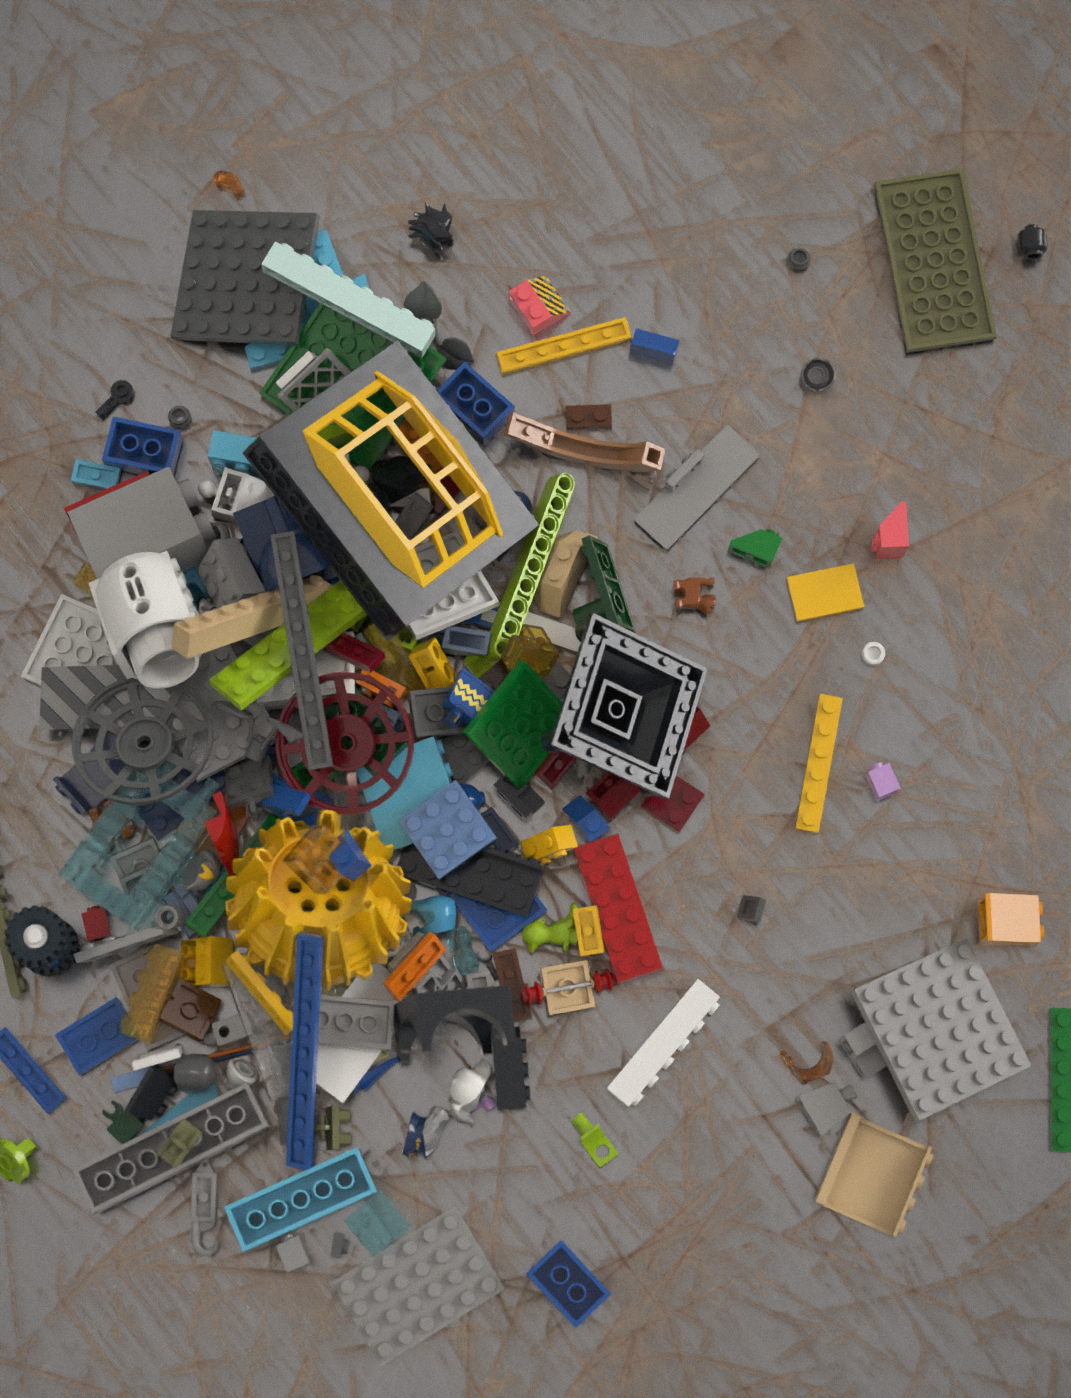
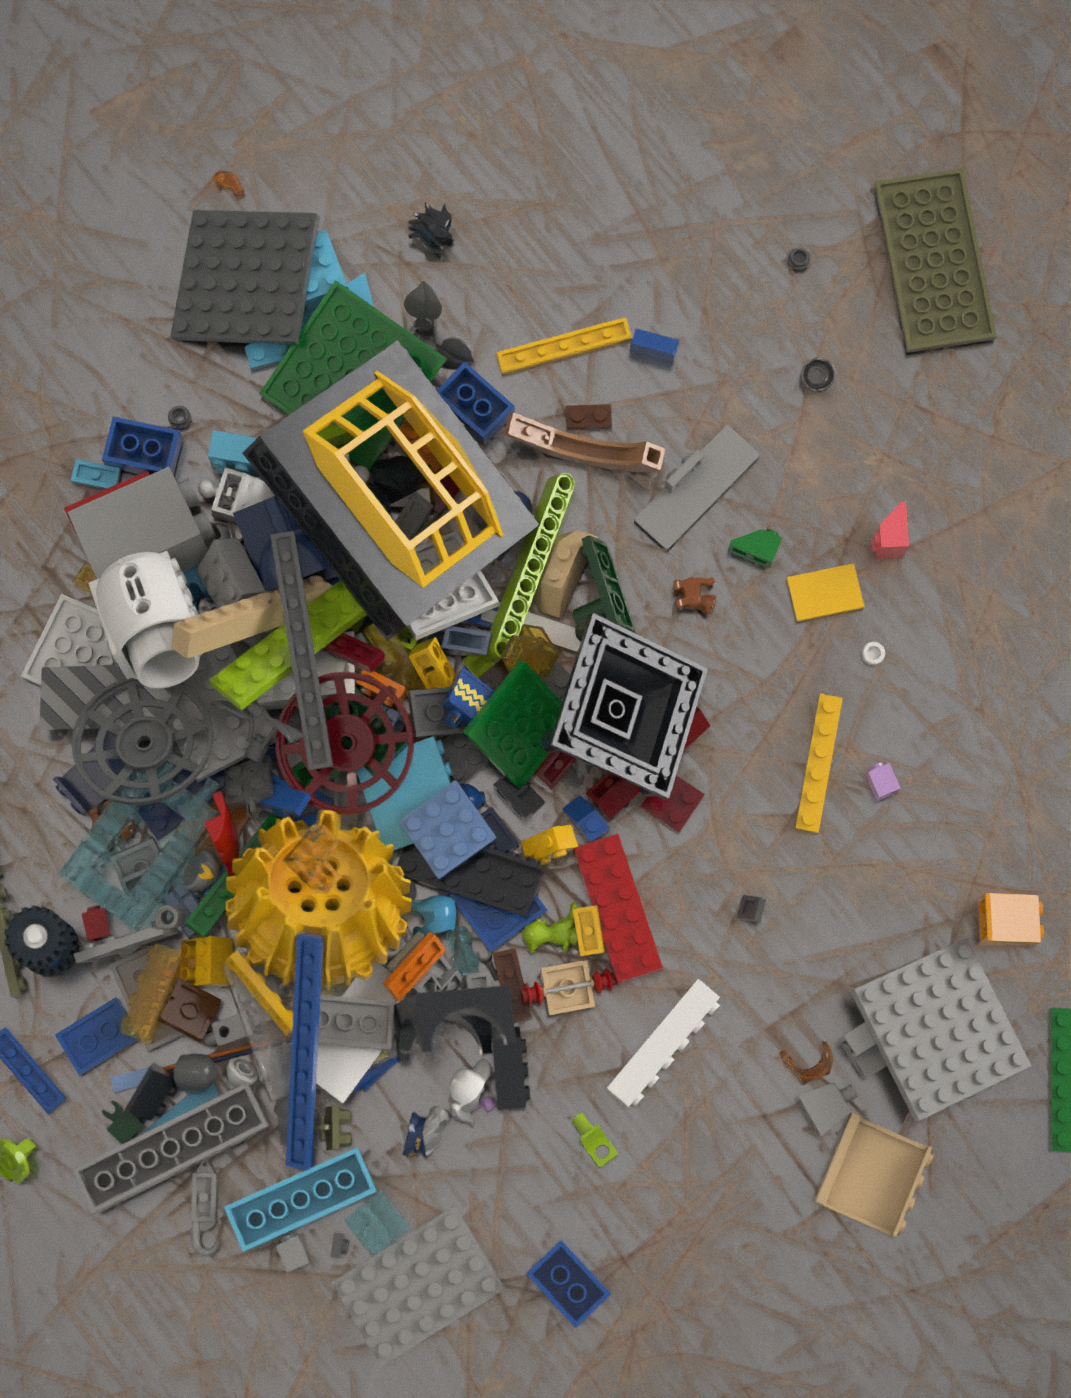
(121, 392): black plate -> none
(157, 1056): white tile -> none
(179, 1143): olive hips -> none
(296, 369): white plate -> none
(313, 366): light grey window -> none
(348, 299): light aqua brick -> none
(348, 857): blue slope -> none
(537, 304): coral slope -> none
(1032, 242): black head -> none

